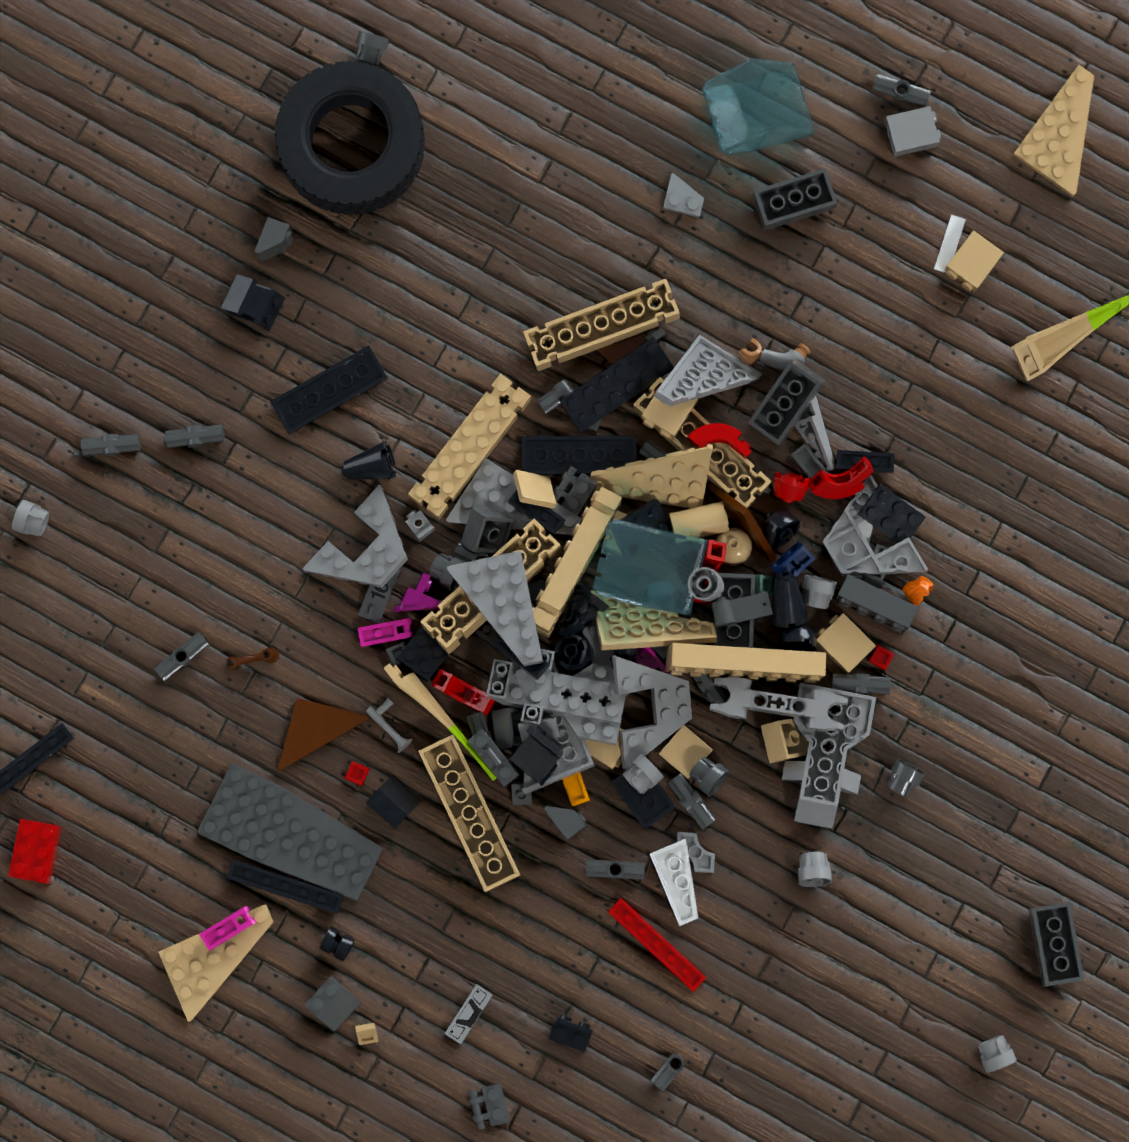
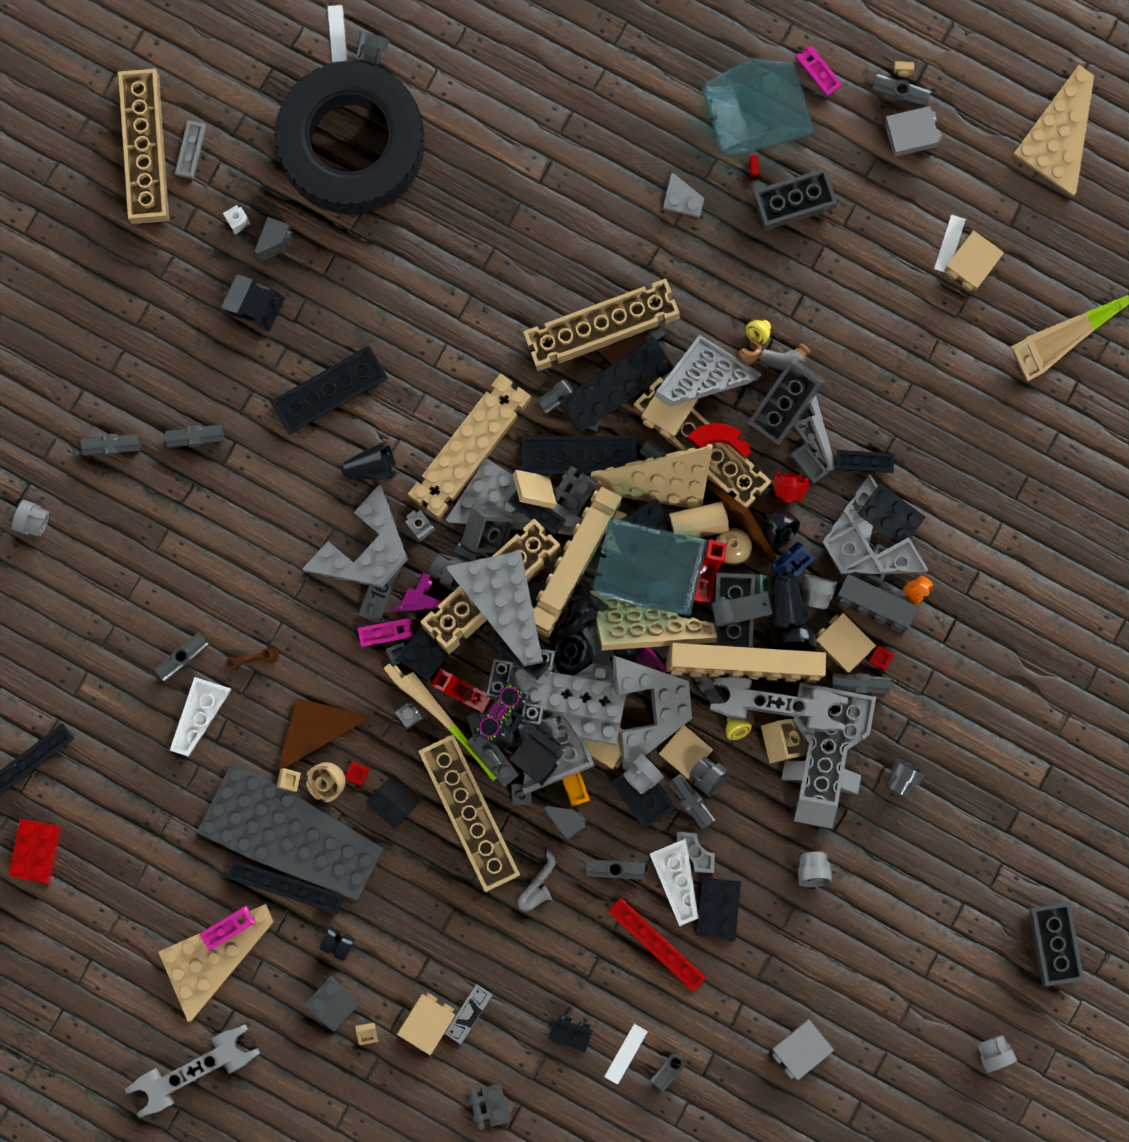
(143, 146): none -> tan brick
(159, 1087): none -> light grey piece
(190, 149): none -> light grey tile
(200, 709): none -> white wing
(237, 219): none -> white window
(288, 780): none -> tan plate
(325, 781): none -> tan cylinder
(337, 33): none -> white sticker
(380, 720): light grey piece -> none
(408, 715): none -> light grey brick
(427, 1023): none -> tan brick
(493, 722): none -> black piece
(533, 895): none -> light grey piece
(626, 1054): none -> white sticker
(697, 580): light grey piece -> none
(718, 908): none -> black plate
(737, 728): none -> light yellow brick
(754, 168): none -> red tile
(759, 331): none -> light yellow brick
(802, 1050): none -> light grey brick
(818, 71): none -> dark pink plate
(841, 485): red arch -> none
(903, 69): none -> tan plate

